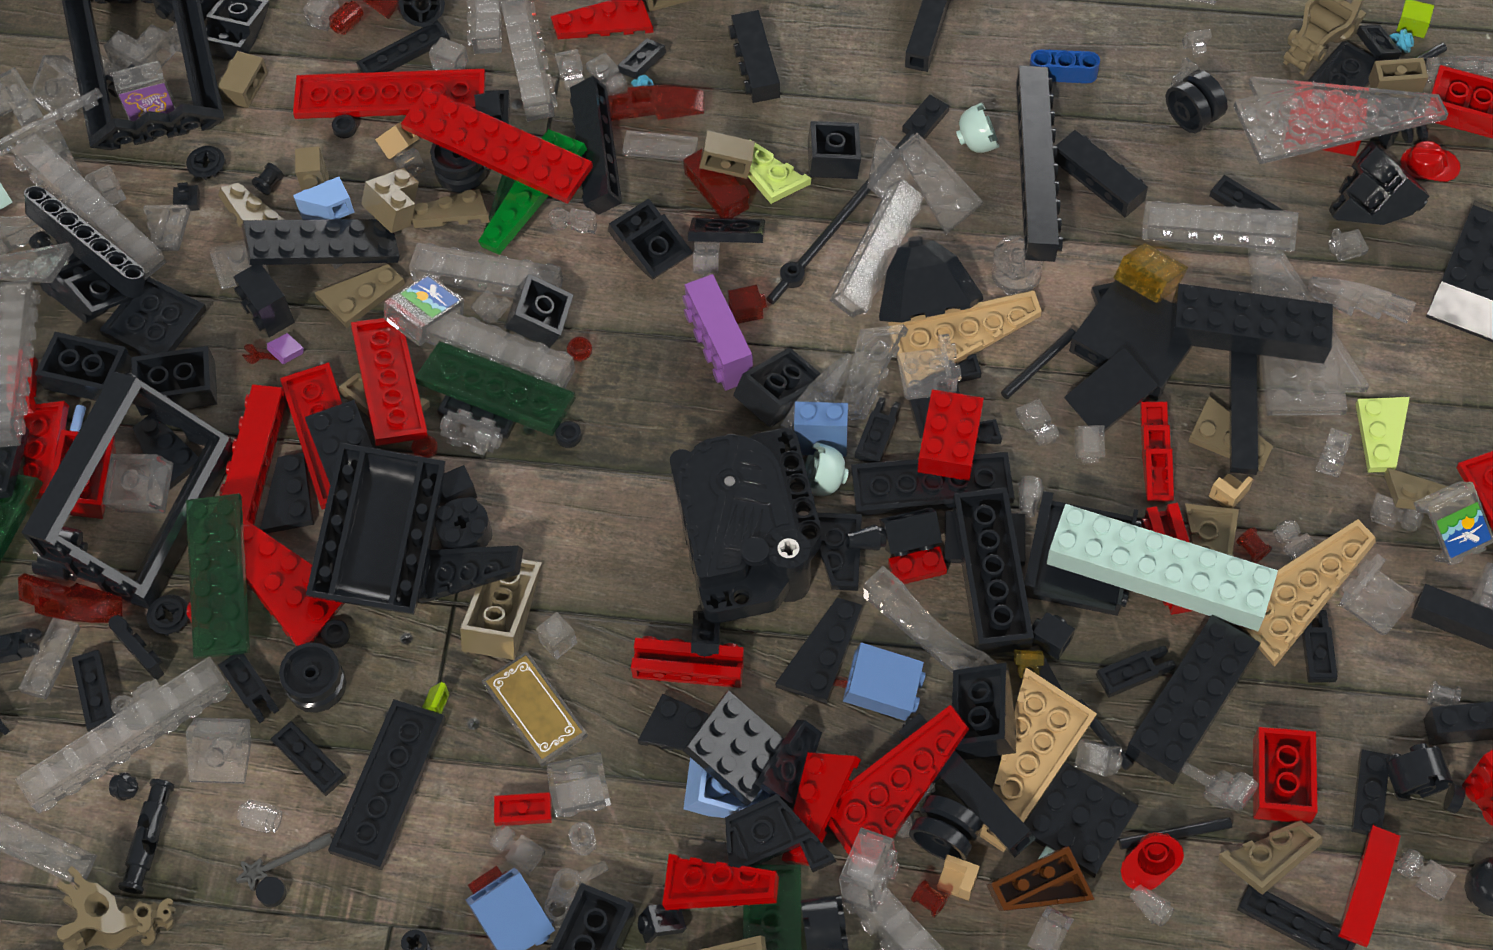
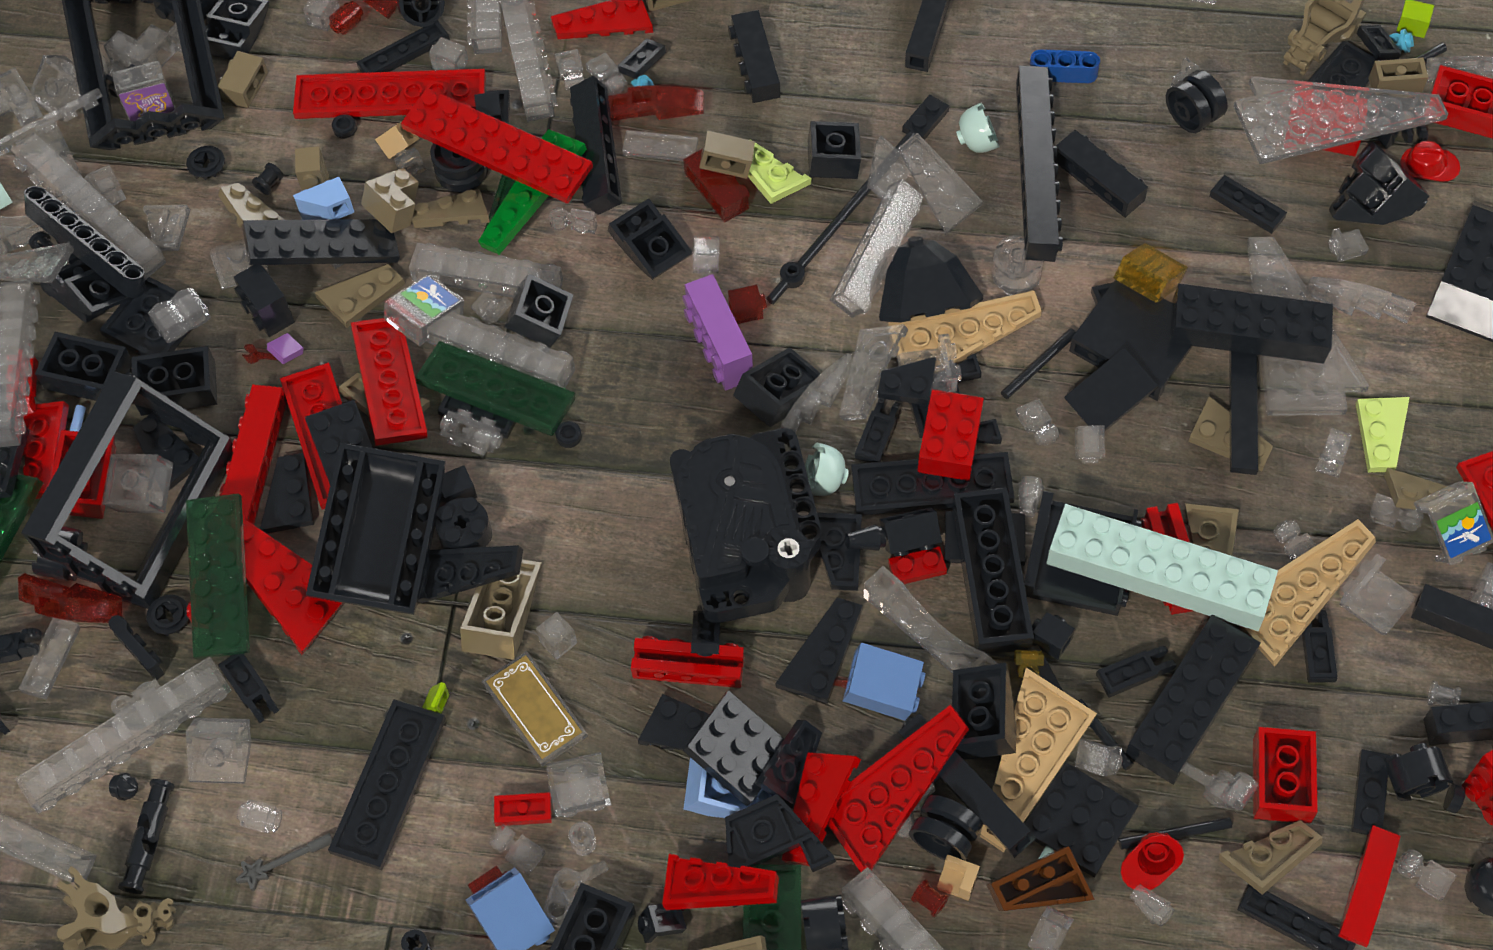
(93, 688): black plate -> none
(179, 314): none -> clear brick
(187, 196): black tile -> none
(271, 892): black tile -> none
(308, 758): black tile -> none
(312, 677): black wheel -> none
(335, 634): black tile -> none
(417, 445): clear red plate -> none
(579, 343): clear red plate -> none
(726, 230): black tile -> none
(822, 424): medium blue brick -> none
(869, 870): clear brick -> none
(908, 382): none -> black wing
(1156, 451): red slope -> none
(1197, 41): clear tile -> none
(1220, 225): clear brick -> none
(1230, 490): tan panel -> none
(1254, 545): clear red bush -> none

